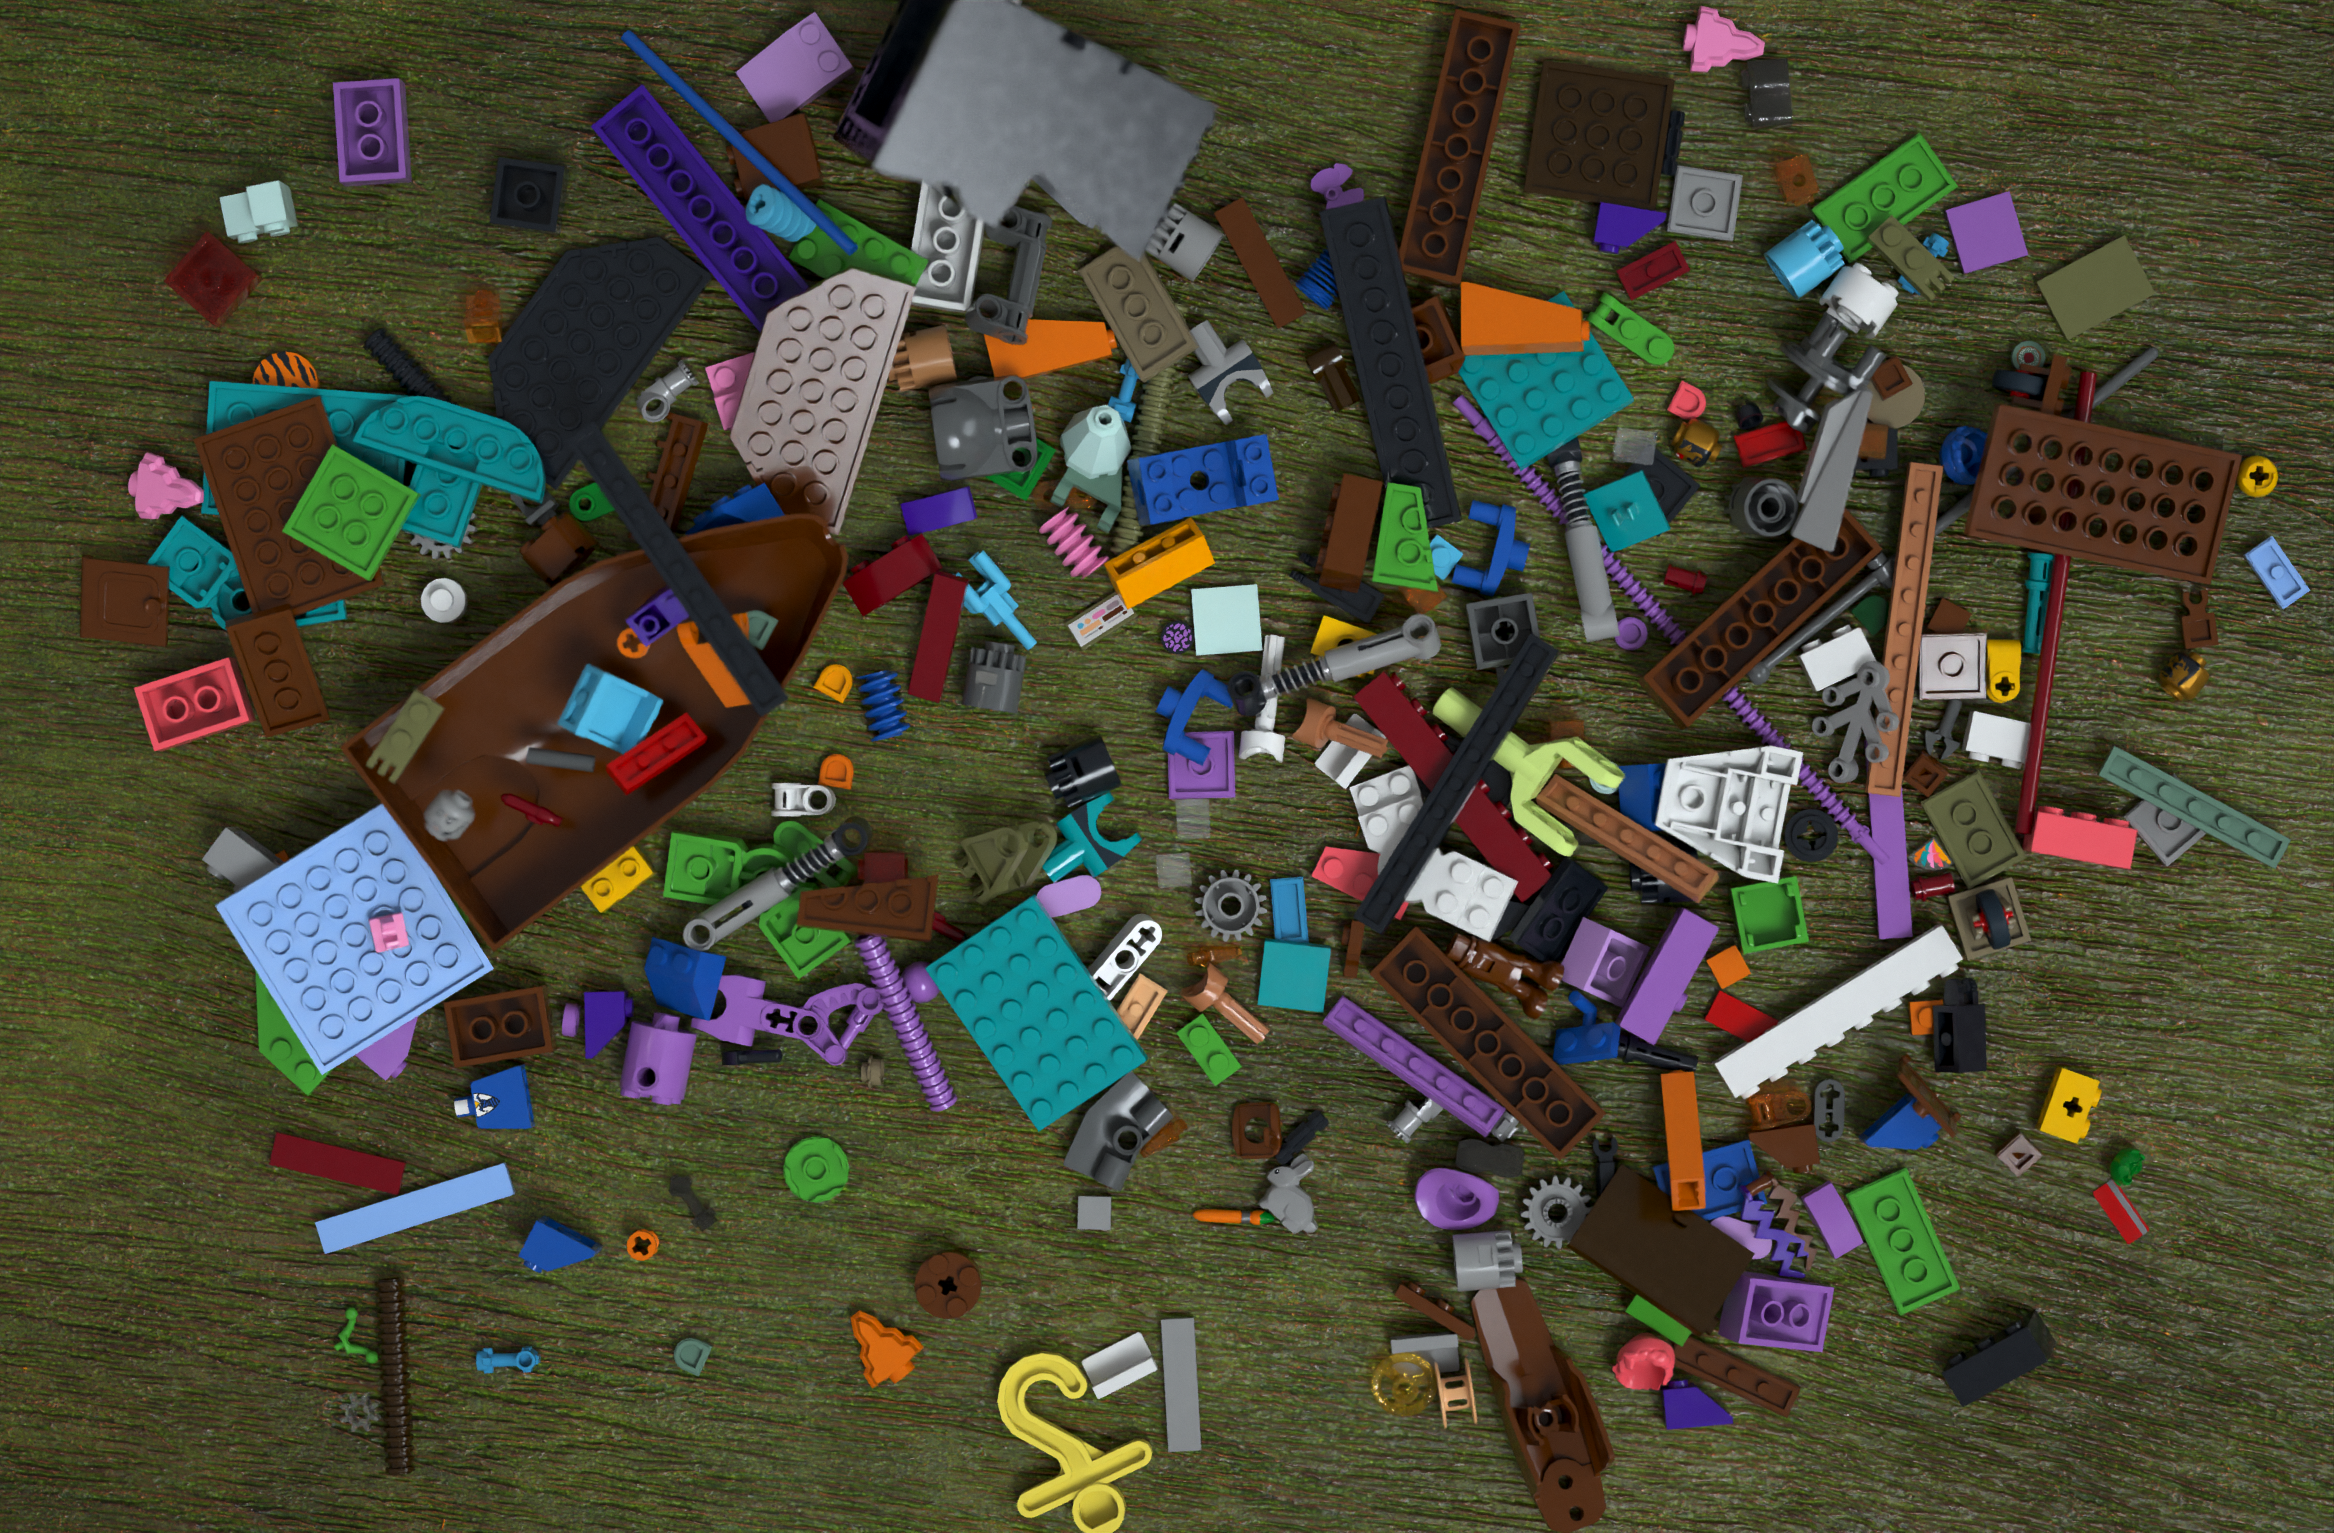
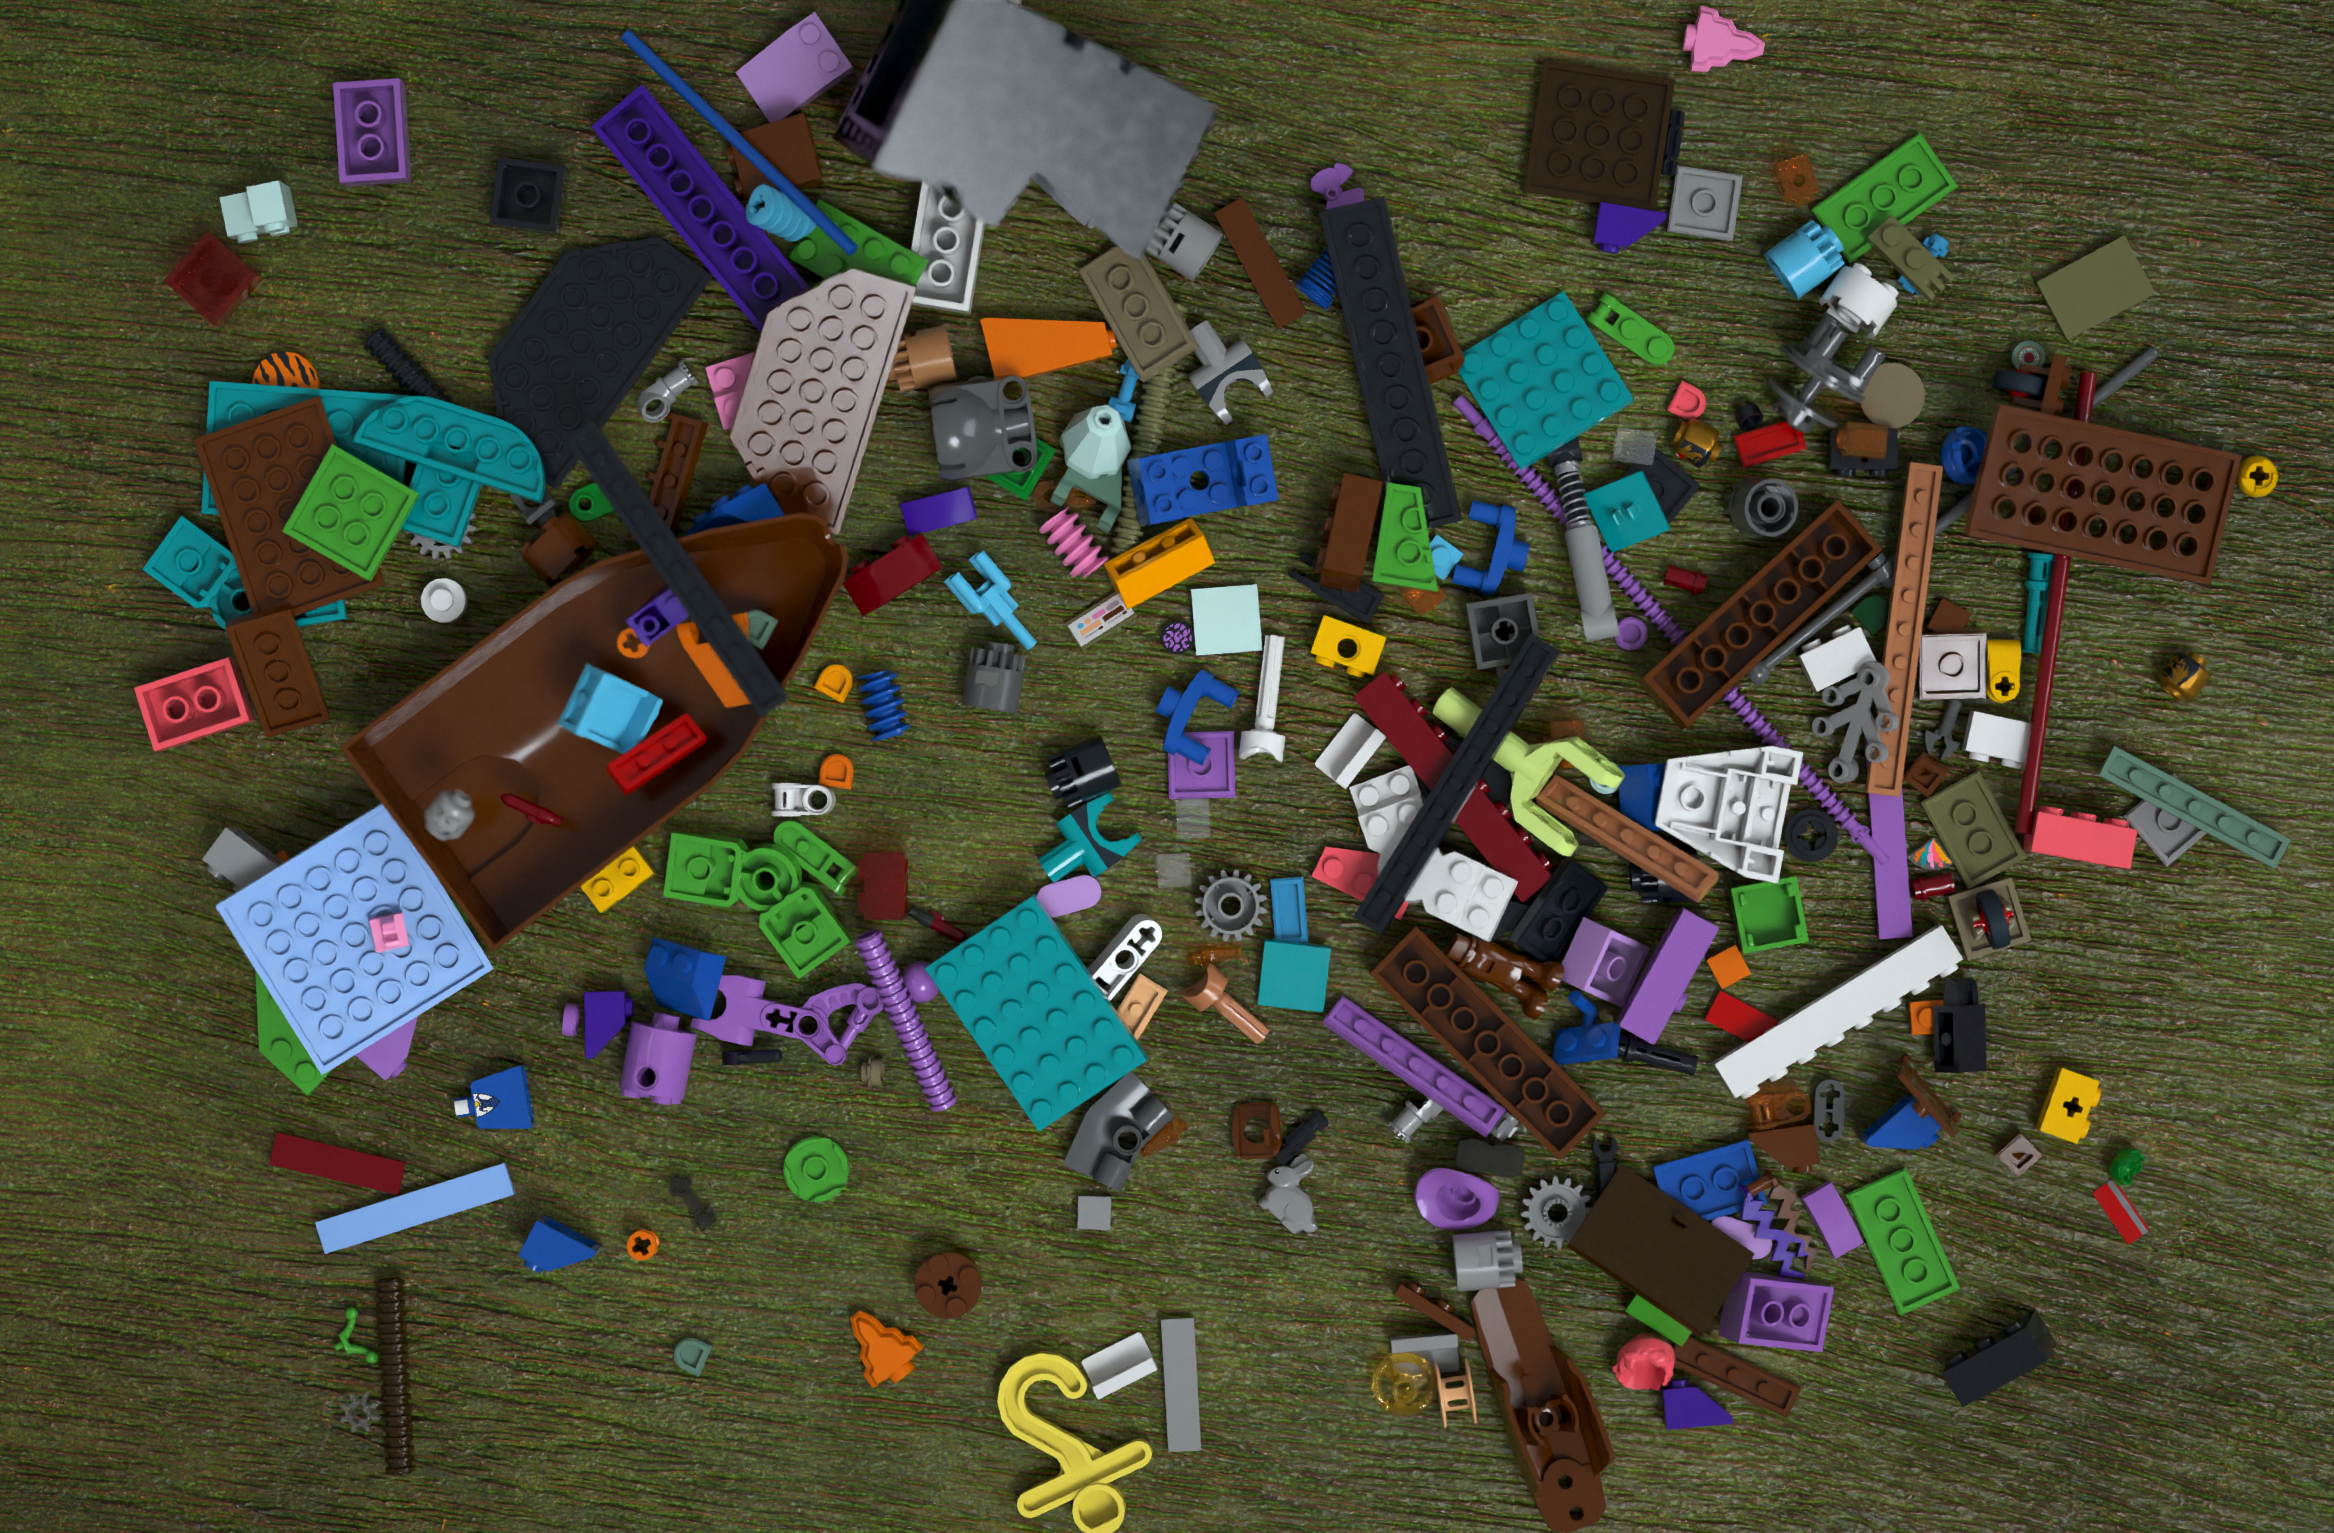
(124, 601): reddish brown container -> none
(161, 489): bright pink rock -> none
(406, 734): olive hinge -> none
(483, 310): clear orange brick -> none
(500, 1026): reddish brown brick -> none
(525, 1360): dark azure bar -> none
(561, 759): dark grey piece -> none
(774, 885): piece -> none
(876, 909): reddish brown wing -> none
(938, 636): dark red tile -> none
(1006, 858): olive piece -> none
(1010, 315): dark grey piece -> none
(1208, 1049): bright green plate -> none
(1255, 1217): orange piece -> none
(1321, 726): nougat piece -> none
(1329, 369): dark brown piece -> none
(1338, 664): piece -> none
(1352, 938): reddish brown plate -> none
(1457, 147): reddish brown brick -> none
(1517, 324): orange slope -> none
(1653, 271): dark red plate -> none
(1683, 1140): orange slope -> none
(1767, 94): clear smoke brick -> none
(1831, 469): light grey wedge -> none
(1890, 378): reddish brown tile -> none
(1986, 232): medium lavender tile -> none
(2198, 627): reddish brown plate -> none
(2276, 572): light blue plate -> none

